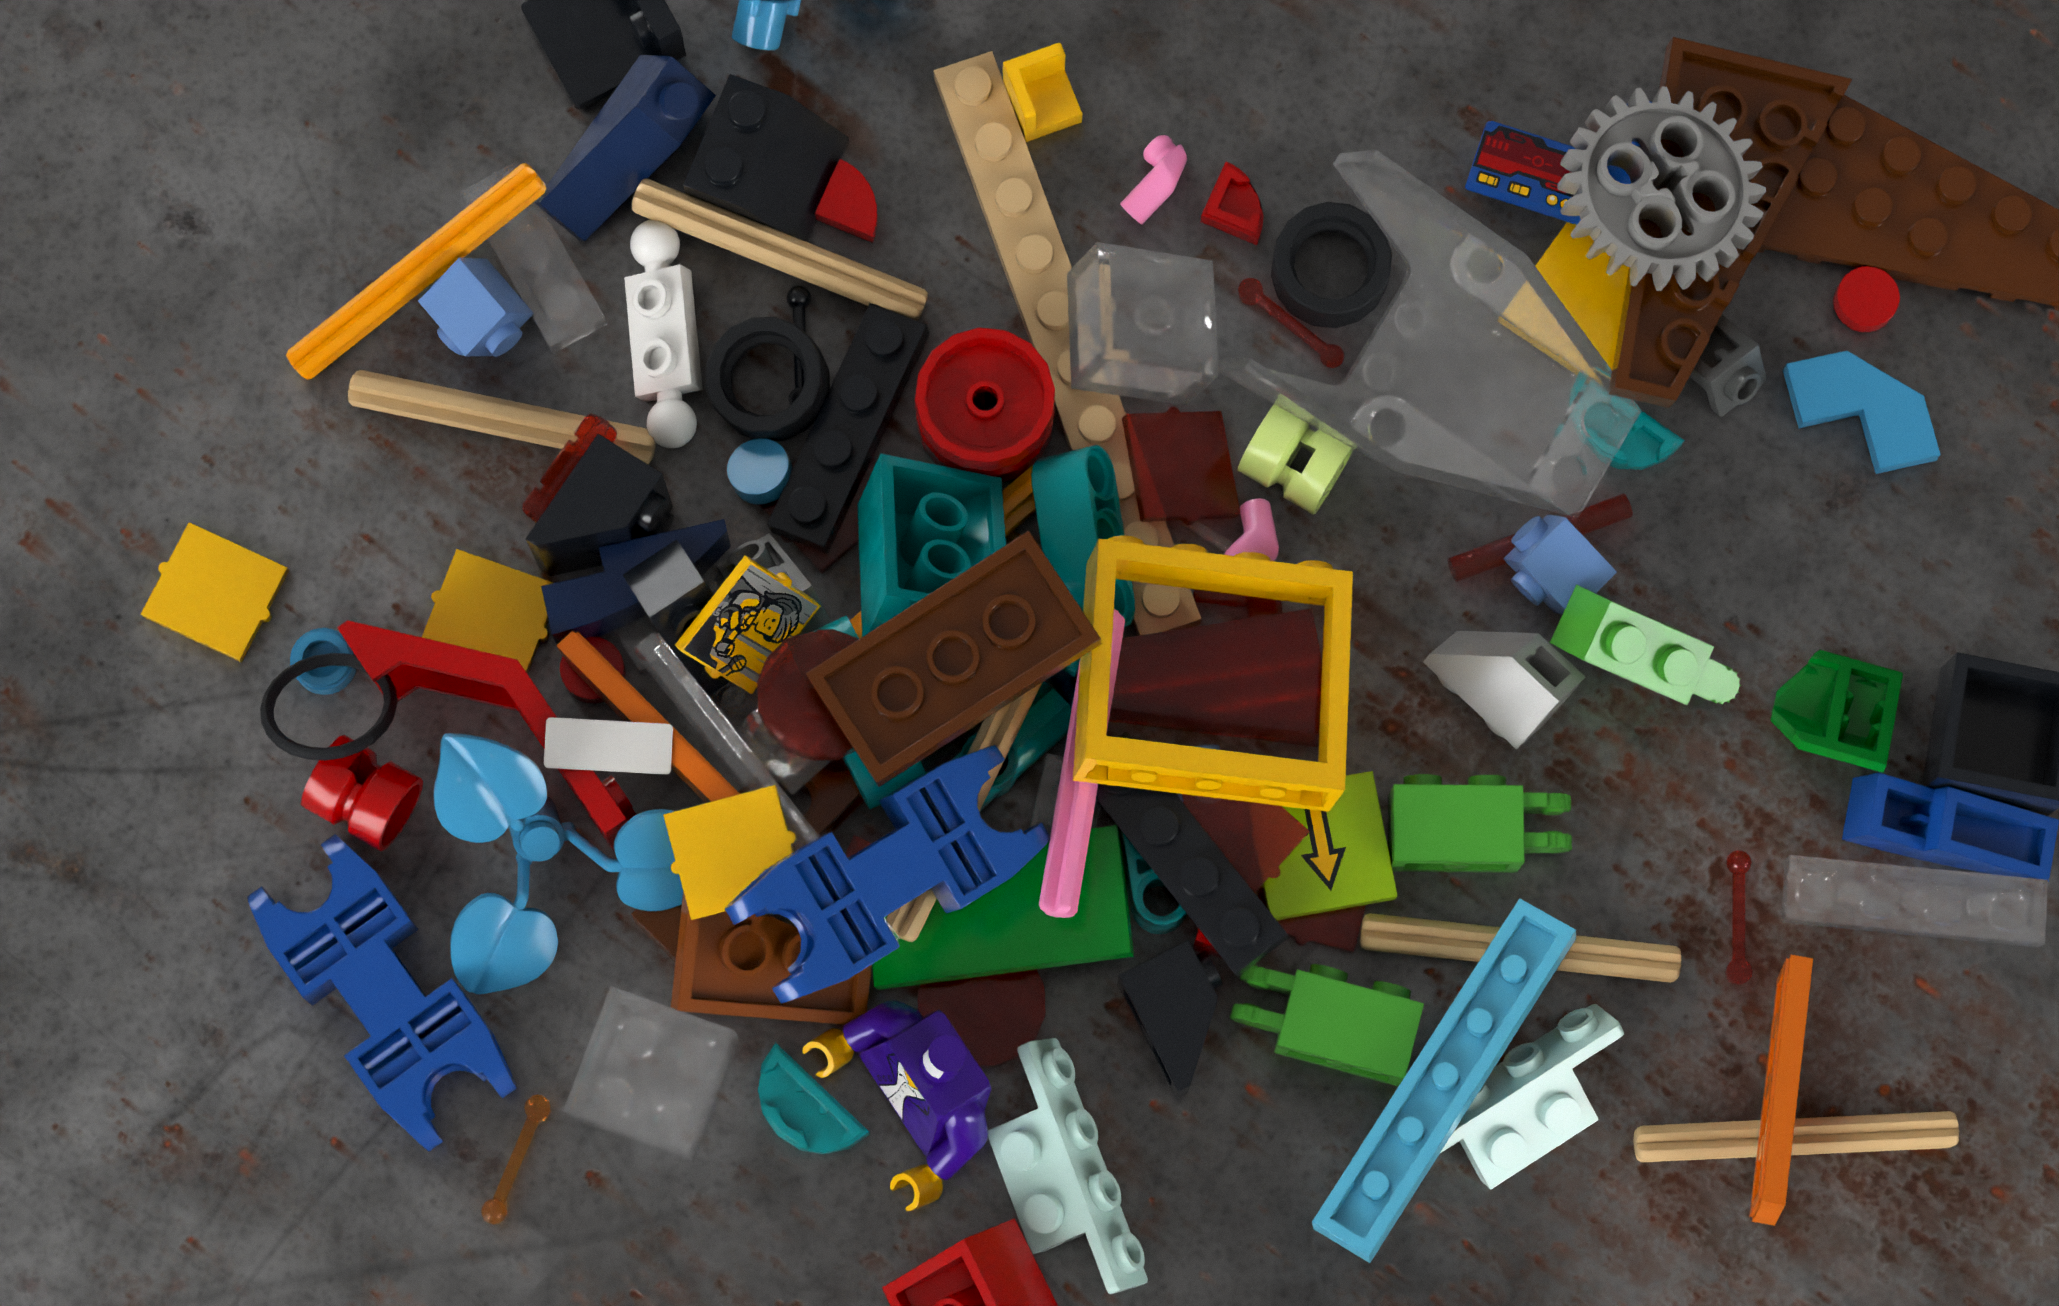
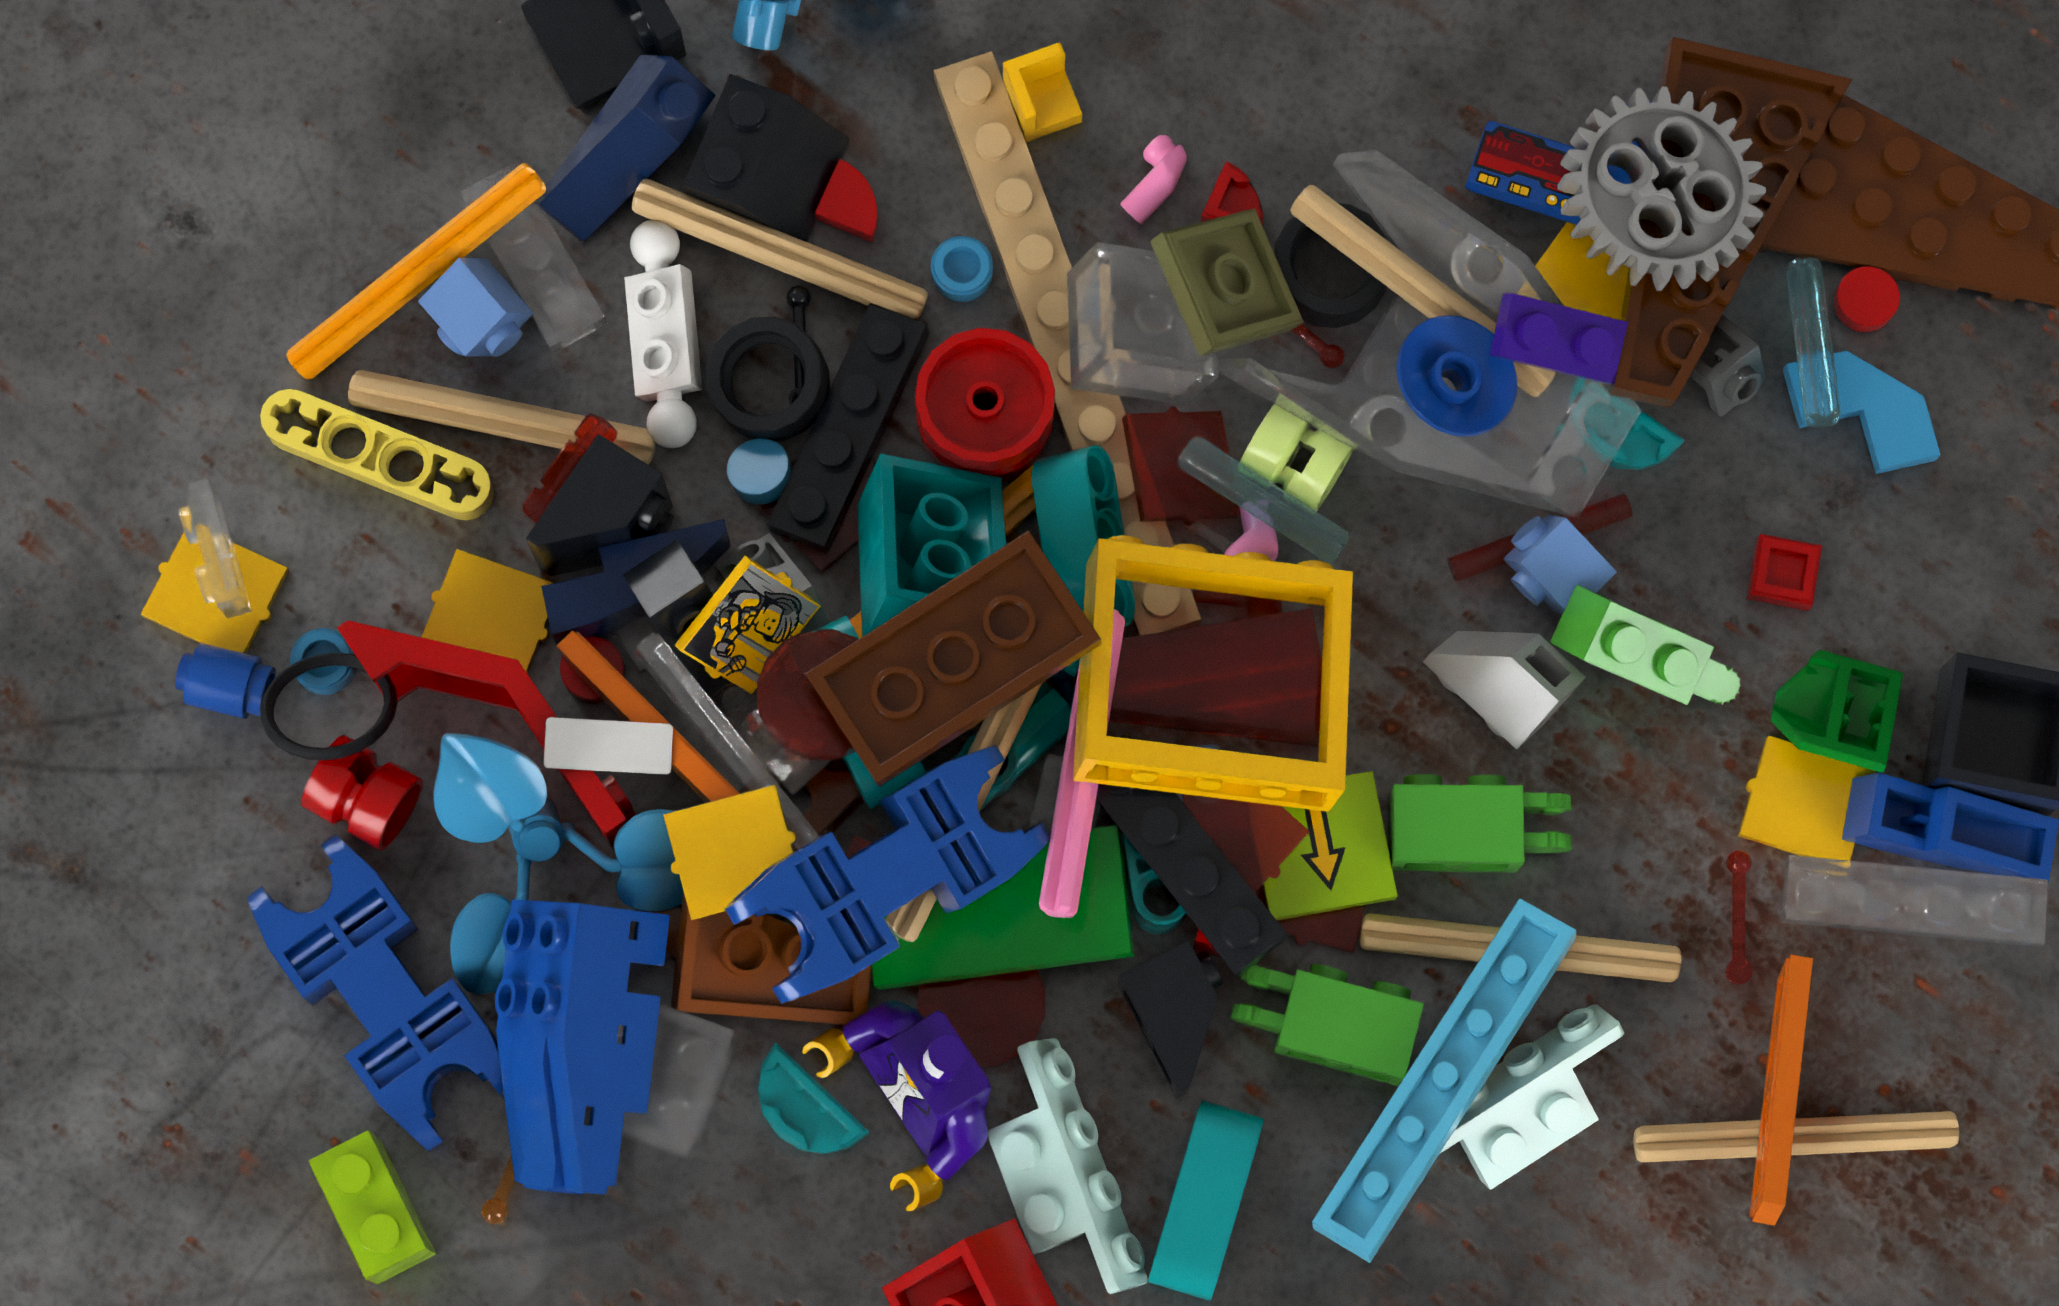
(221, 575): none -> clear plate
(223, 680): none -> blue brick
(372, 1207): none -> lime brick
(380, 447): none -> light yellow beam
(559, 1038): none -> blue piece
(962, 268): none -> dark azure tile
(1206, 1200): none -> teal beam
(1226, 282): none -> olive tile
(1263, 499): none -> clear light blue axle
(1398, 271): none -> tan axle
(1460, 352): none -> blue dish
(1558, 338): none -> dark purple plate
(1784, 572): none -> red tile
(1799, 801): none -> yellow piece
(1813, 342): none -> clear light blue axle

